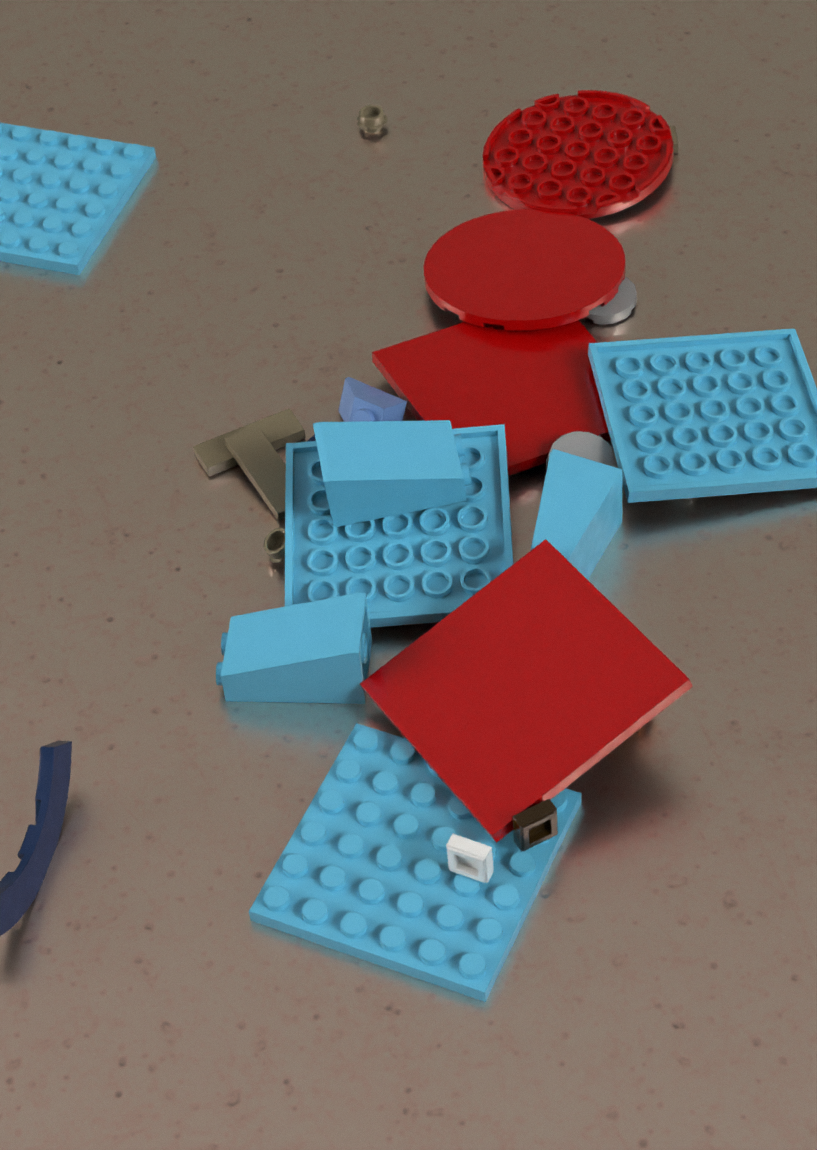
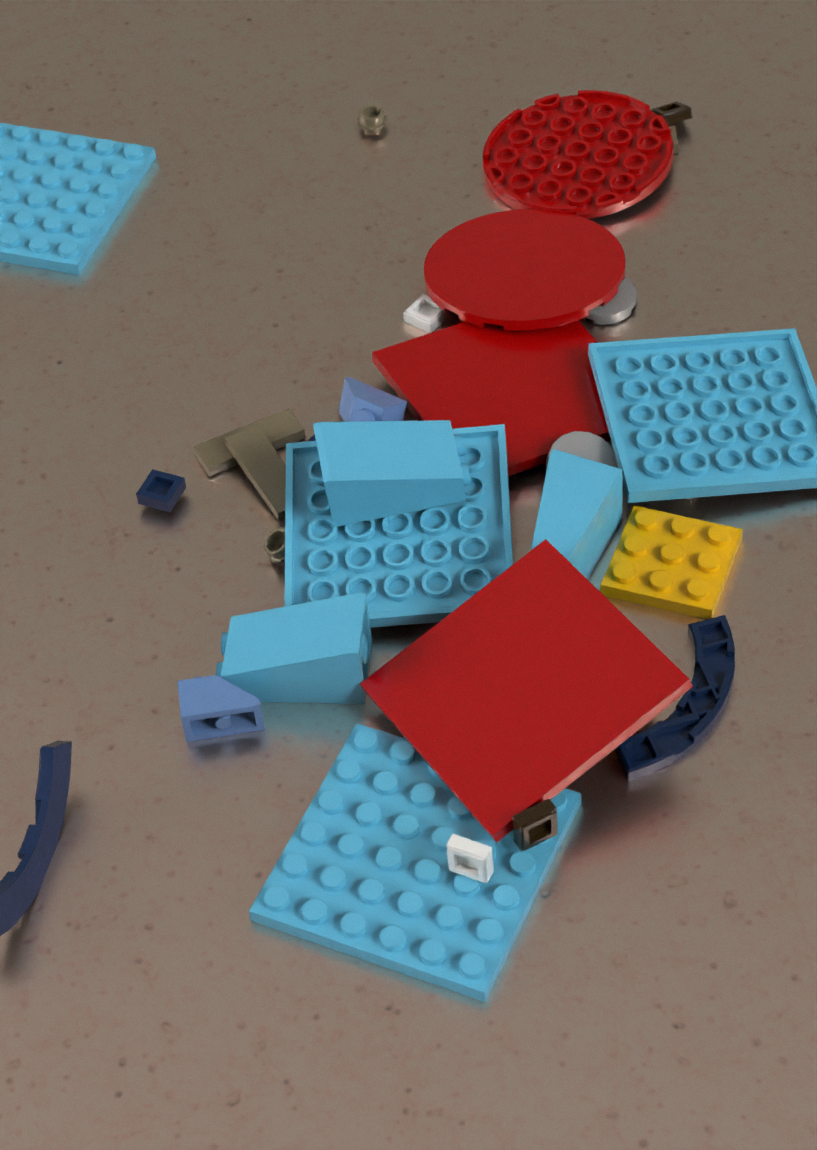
(161, 490): none -> dark blue plate
(217, 708): none -> medium blue slope
(425, 314): none -> white tile
(671, 562): none -> yellow plate
(673, 112): none -> dark brown tile
(696, 710): none -> dark blue tile

